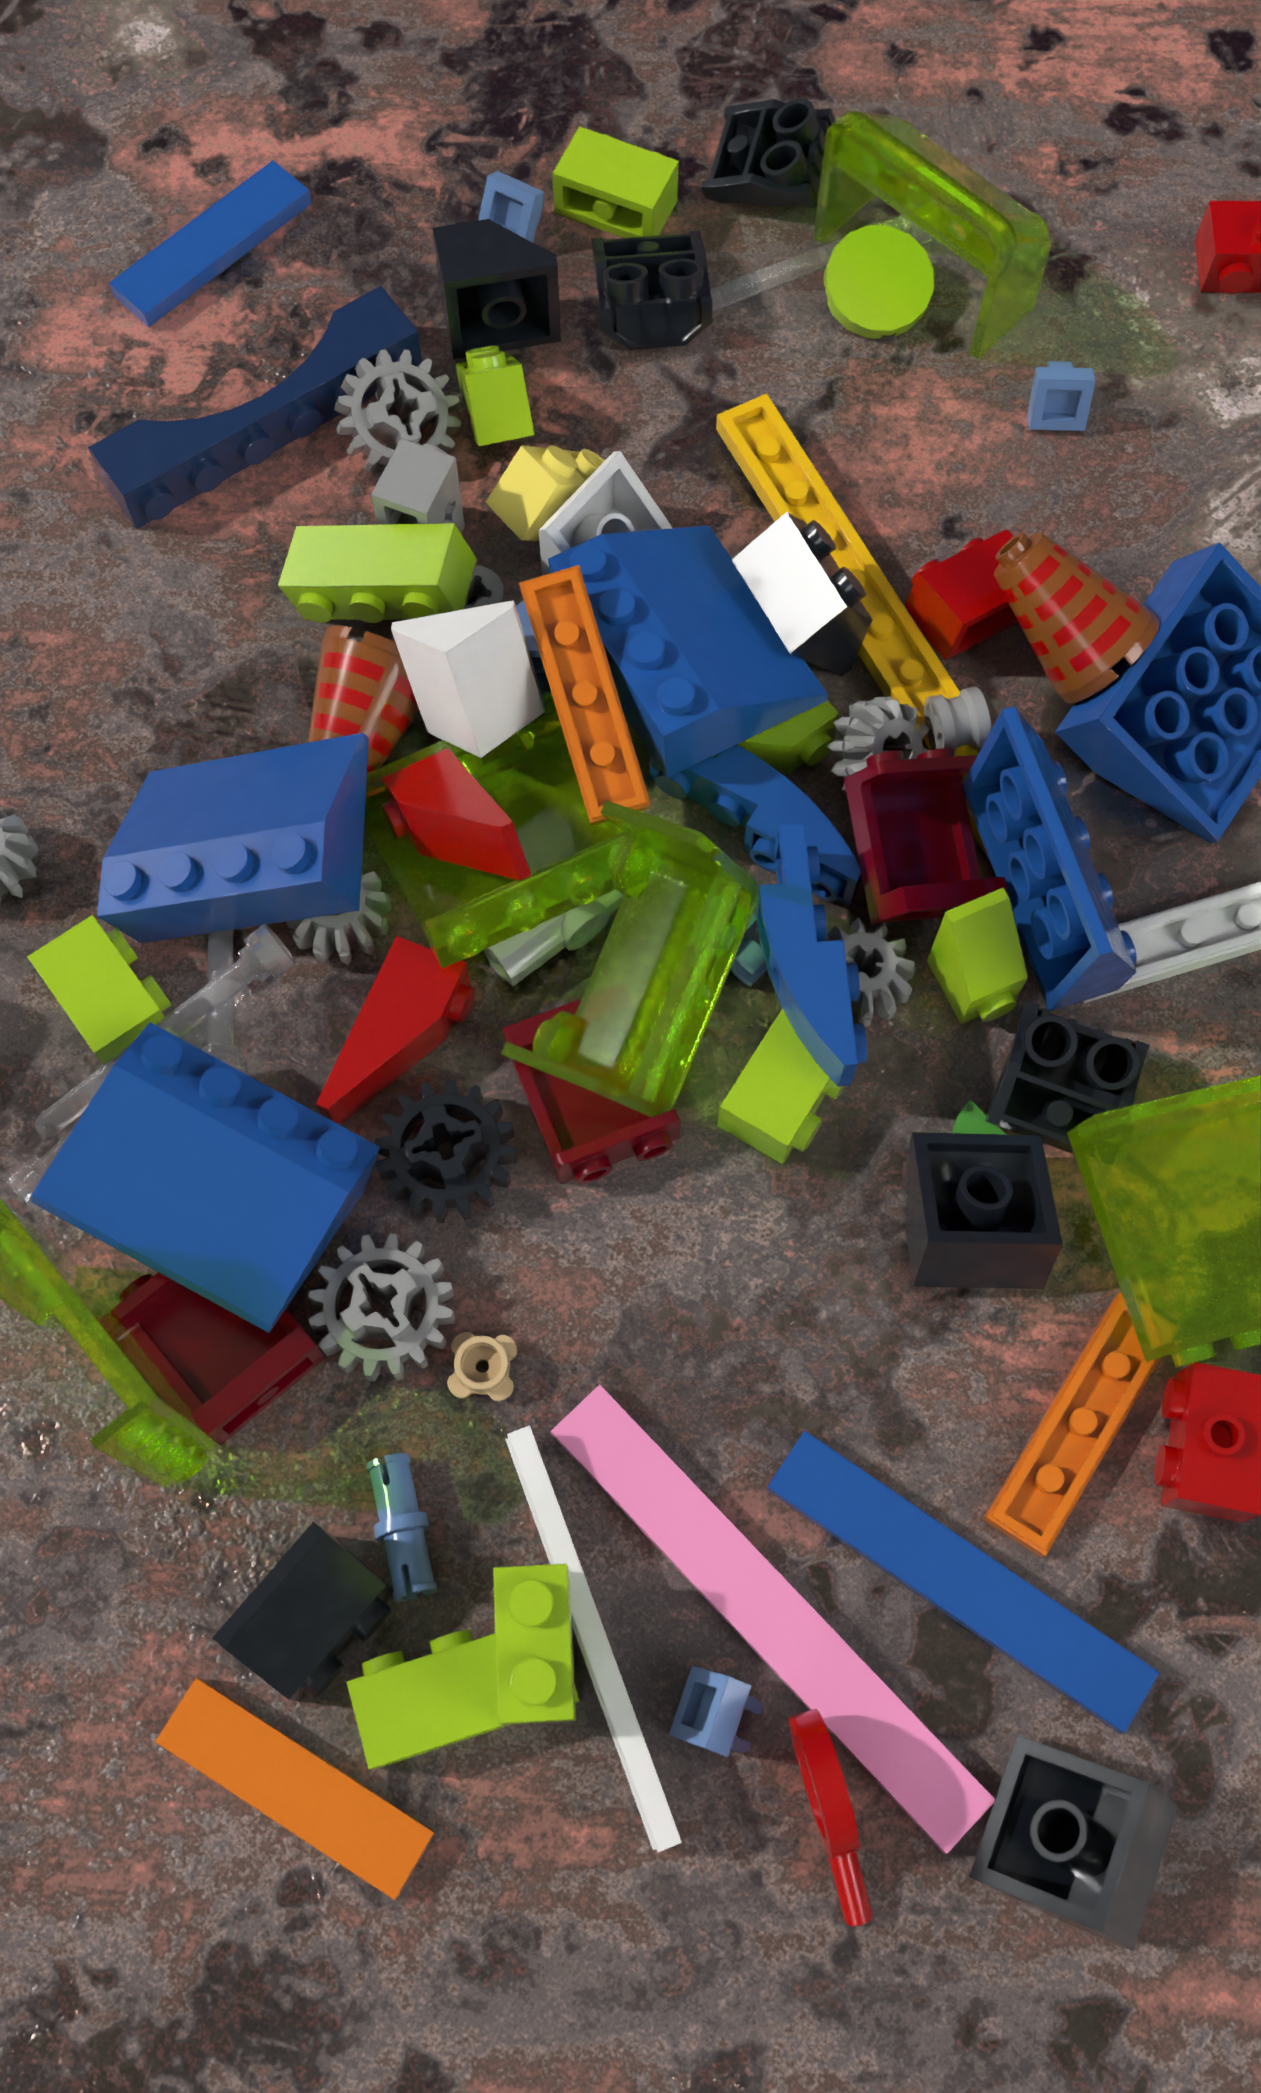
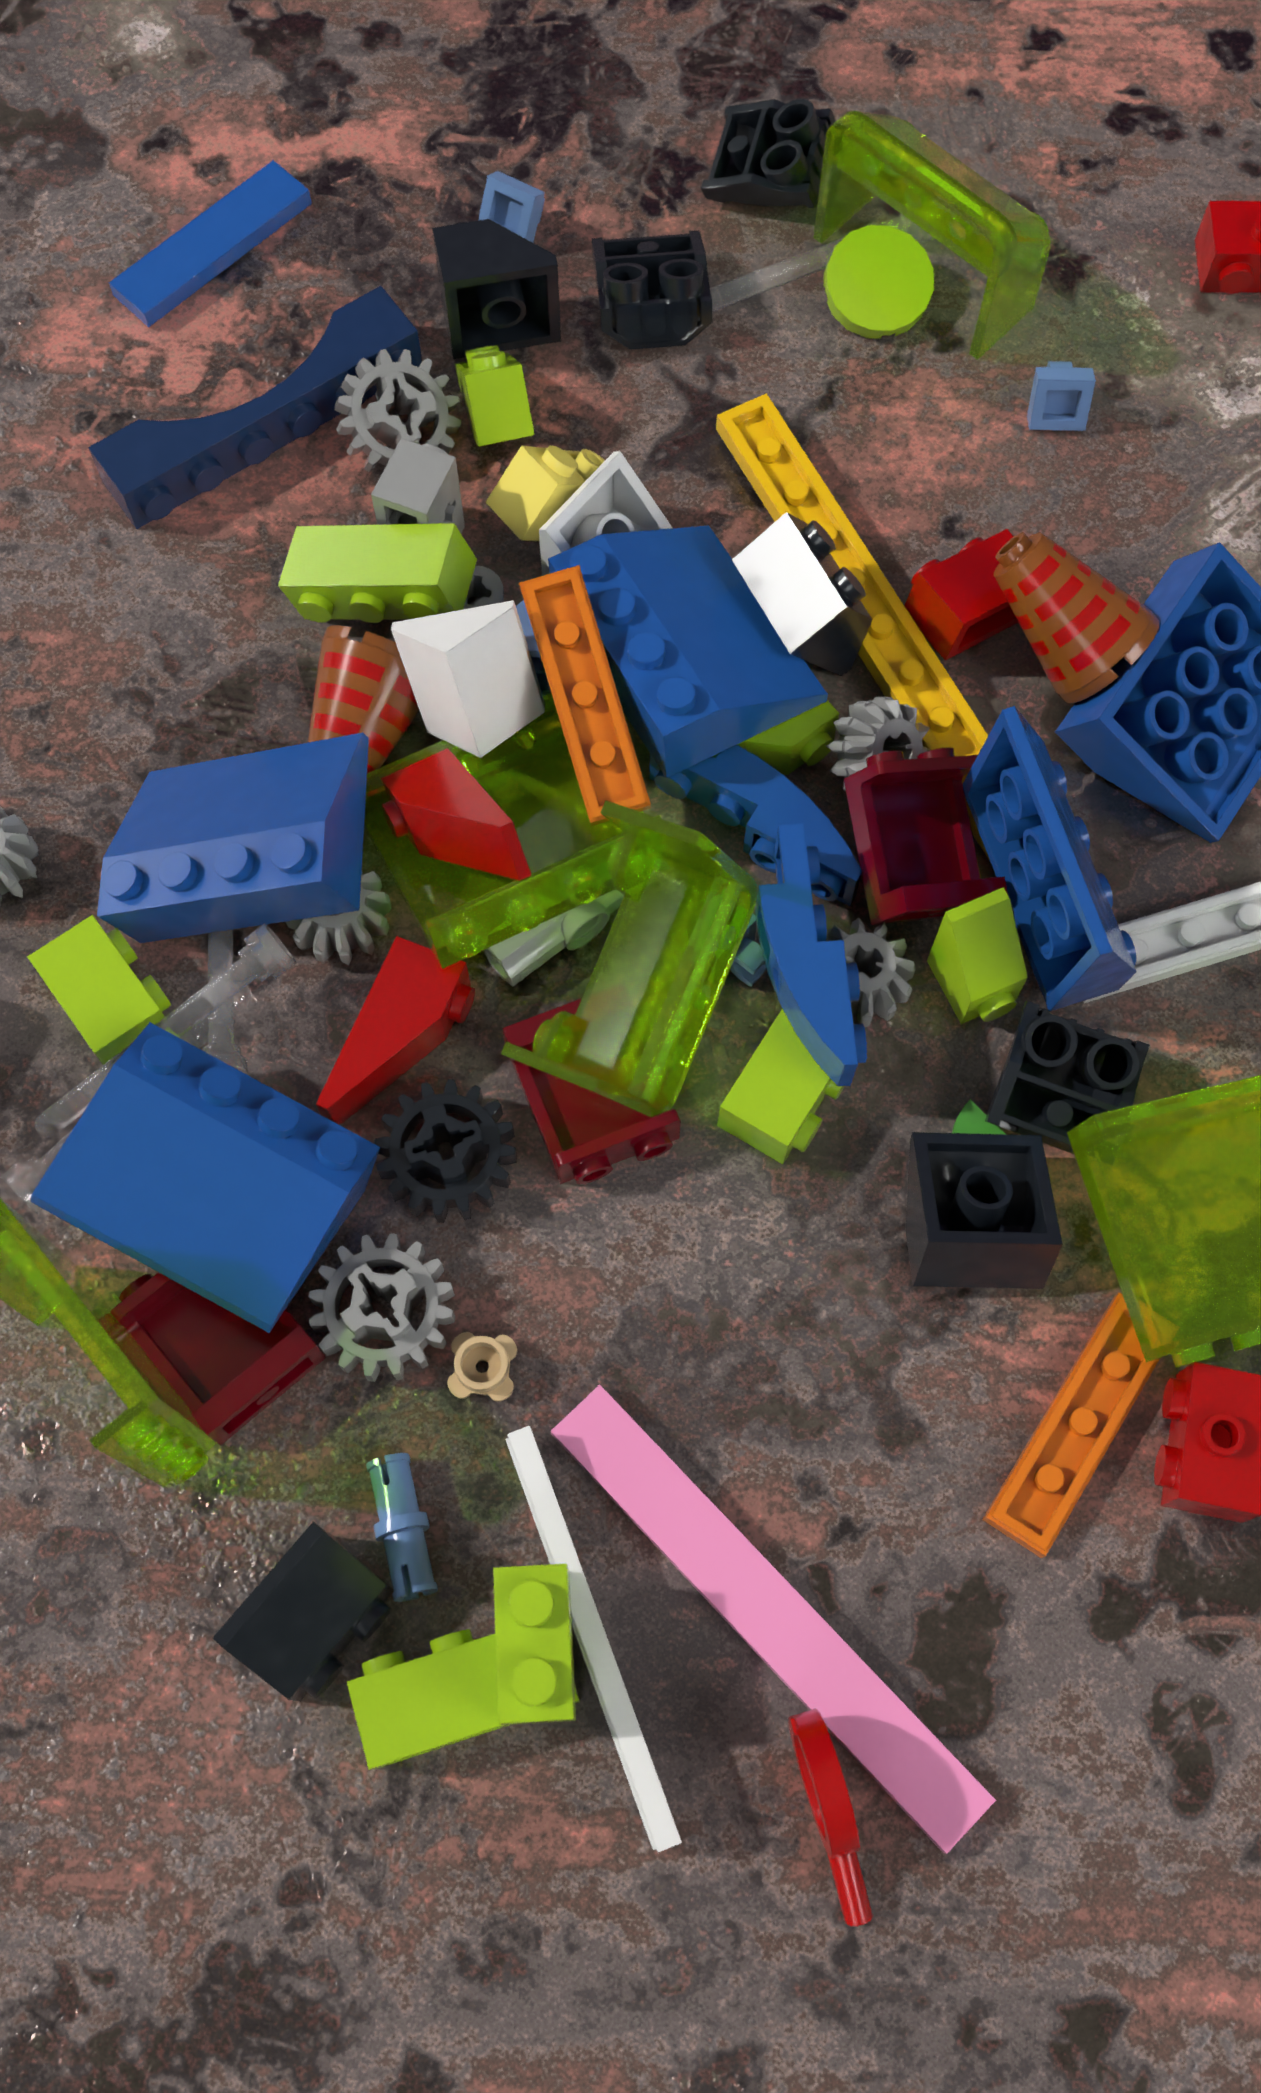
(296, 1788): orange tile -> none
(615, 185): lime brick -> none
(712, 1712): medium blue tile -> none
(957, 720): light grey wheel -> none
(964, 1583): blue tile -> none
(1075, 1841): black slope -> none

